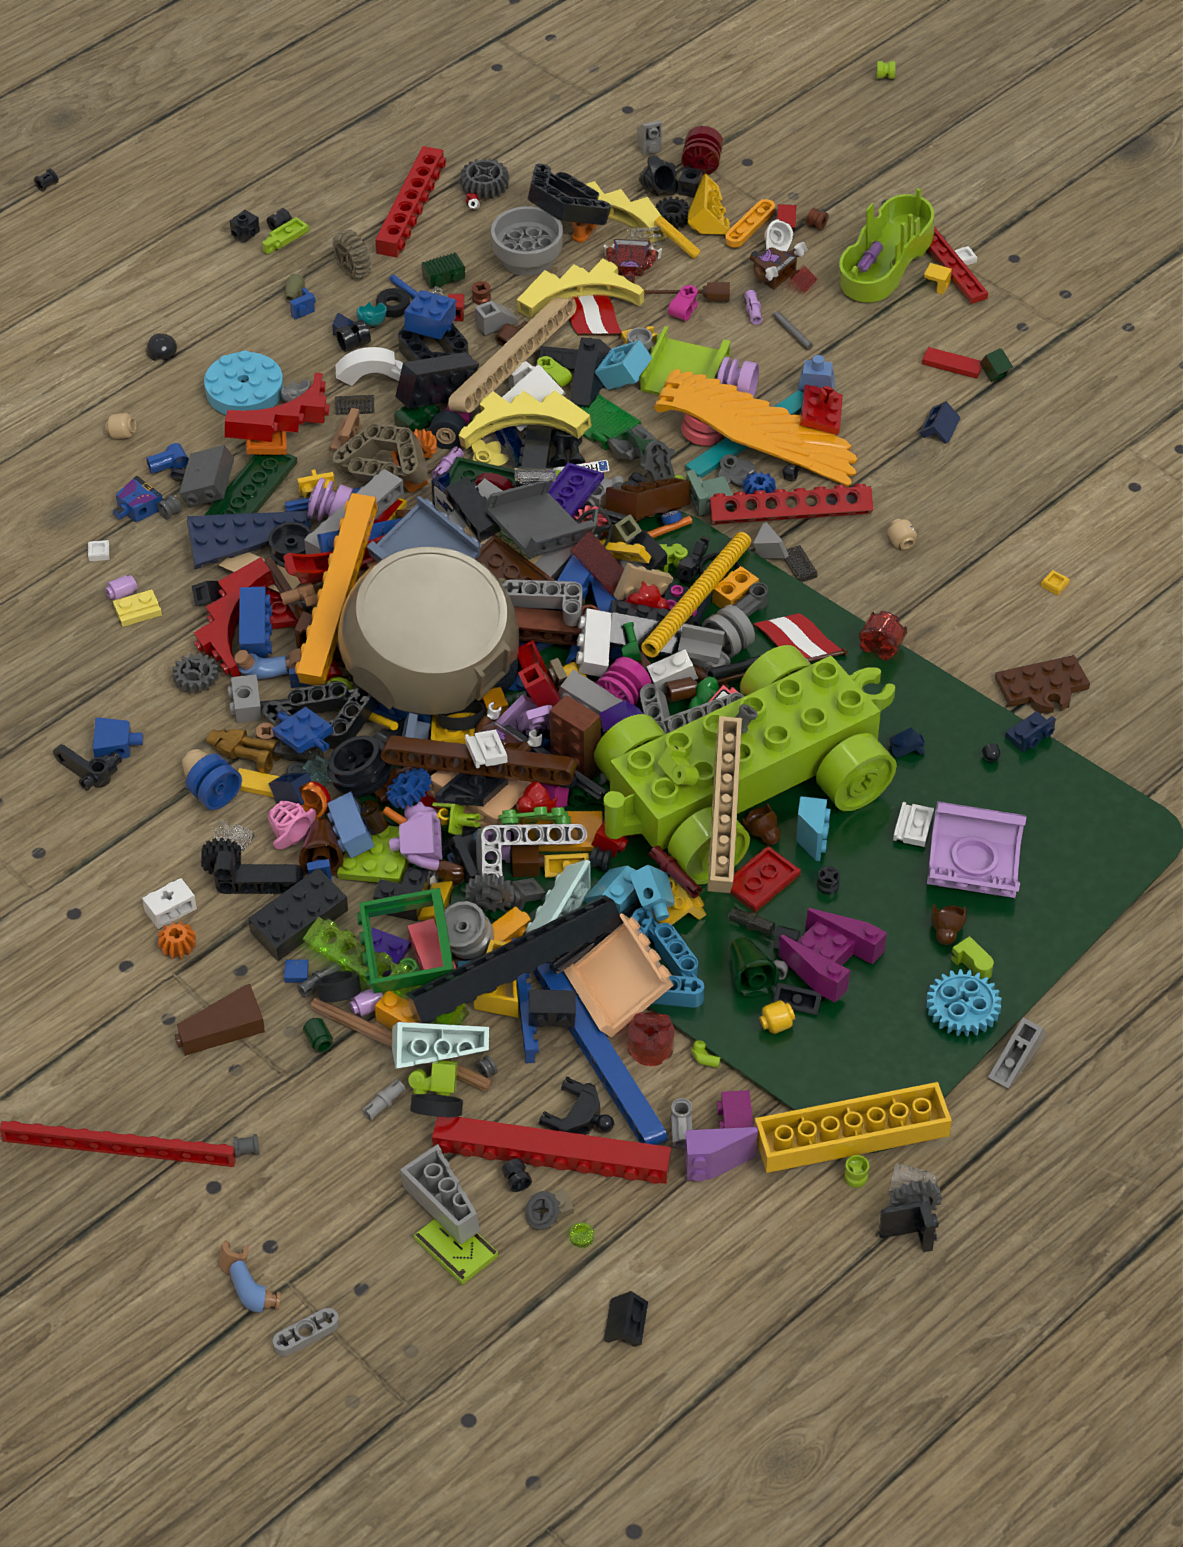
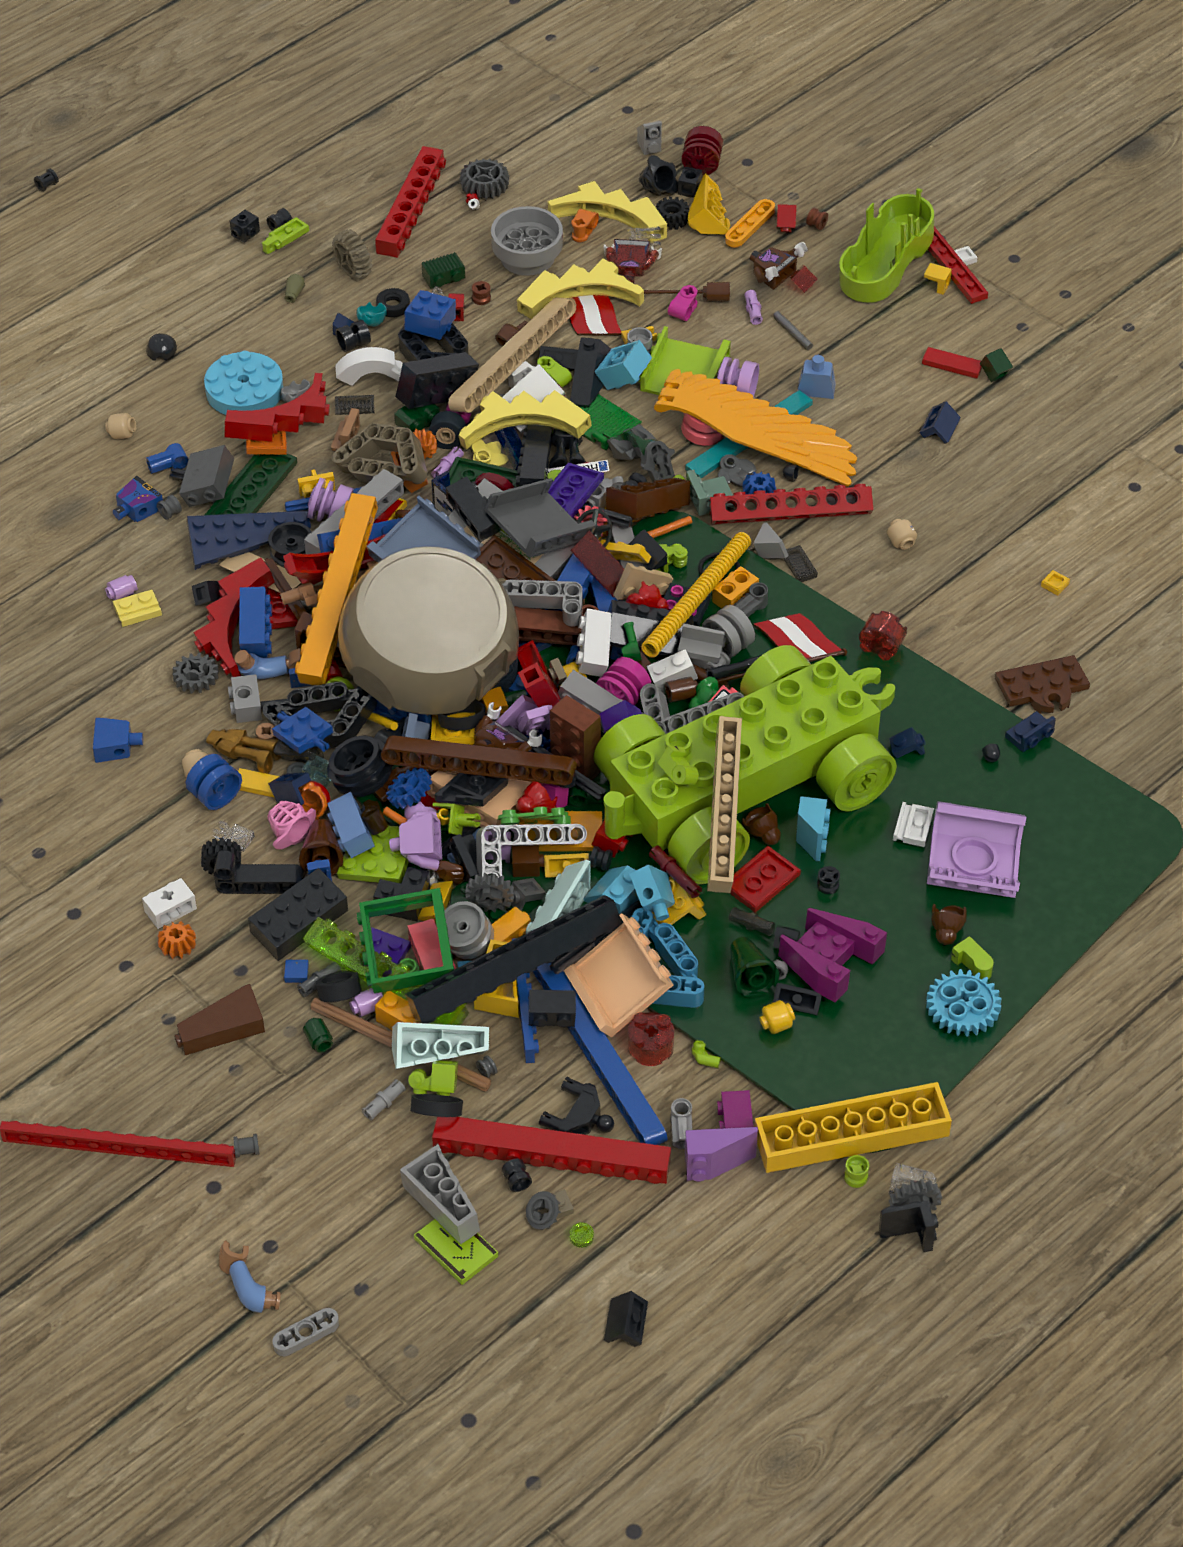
(94, 772): black piece -> none
(98, 550): white tile -> none
(303, 305): blue bracket -> none
(403, 286): blue bar -> none
(486, 748): white plate -> none
(492, 316): light grey slope -> none
(526, 475): clear slope -> none
(566, 197): black piece -> none
(625, 529): olive brick -> none
(671, 517): blue tile -> none
(677, 237): yellow axle -> none
(689, 566): black piece -> none
(747, 714): dark grey bush -> none
(778, 235): white piece -> none
(821, 409): red plate -> none
(870, 256): medium lavender axle -> none
(885, 70): lime wheel -> none
(1017, 1053): light grey slope -> none

